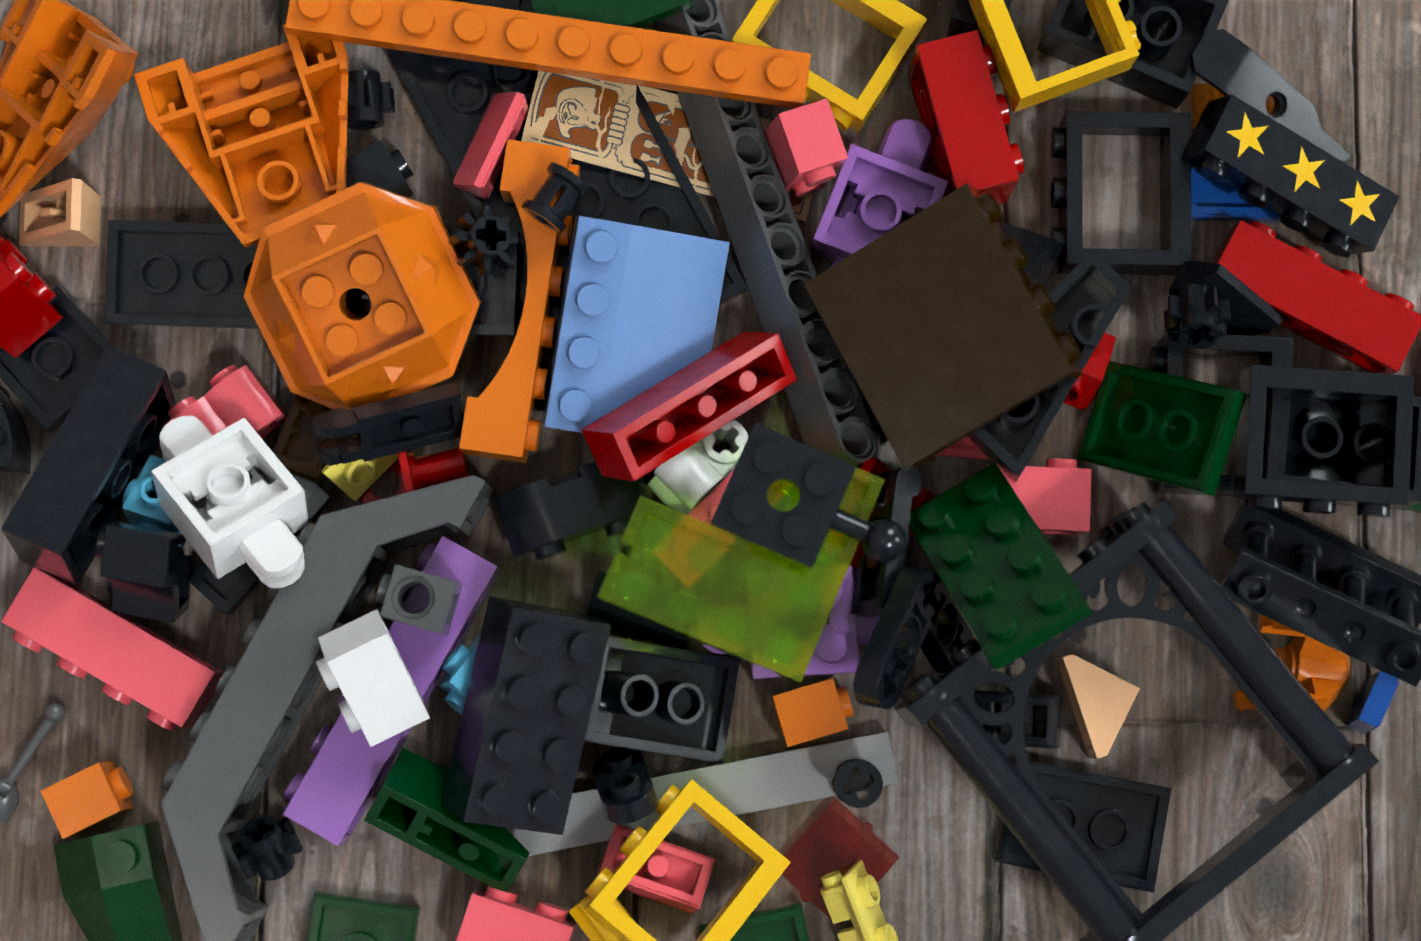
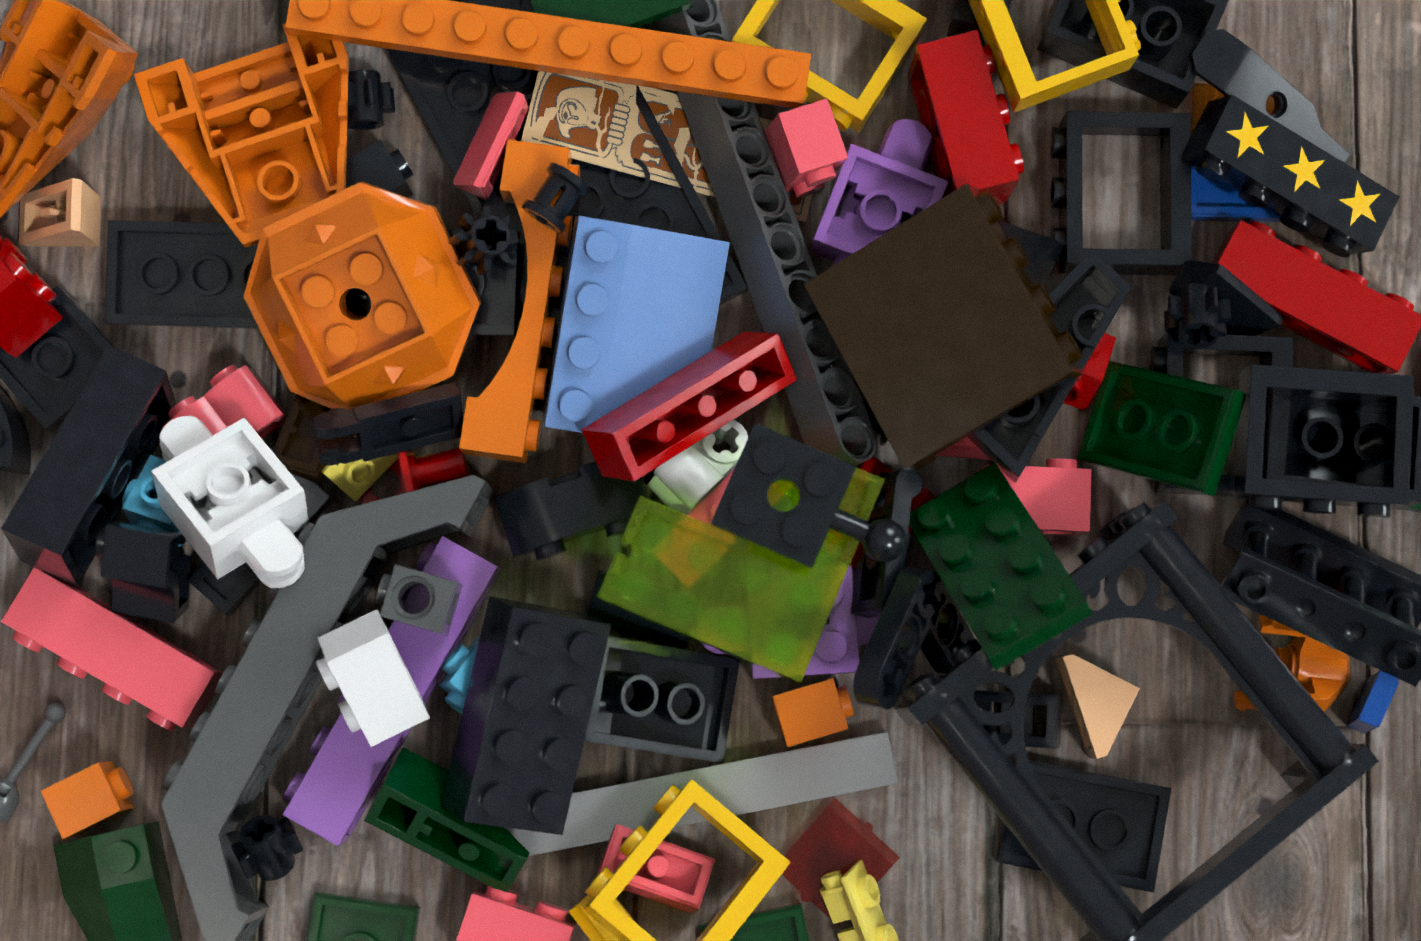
(624, 785): black plate -> none
(872, 789): black bush -> none

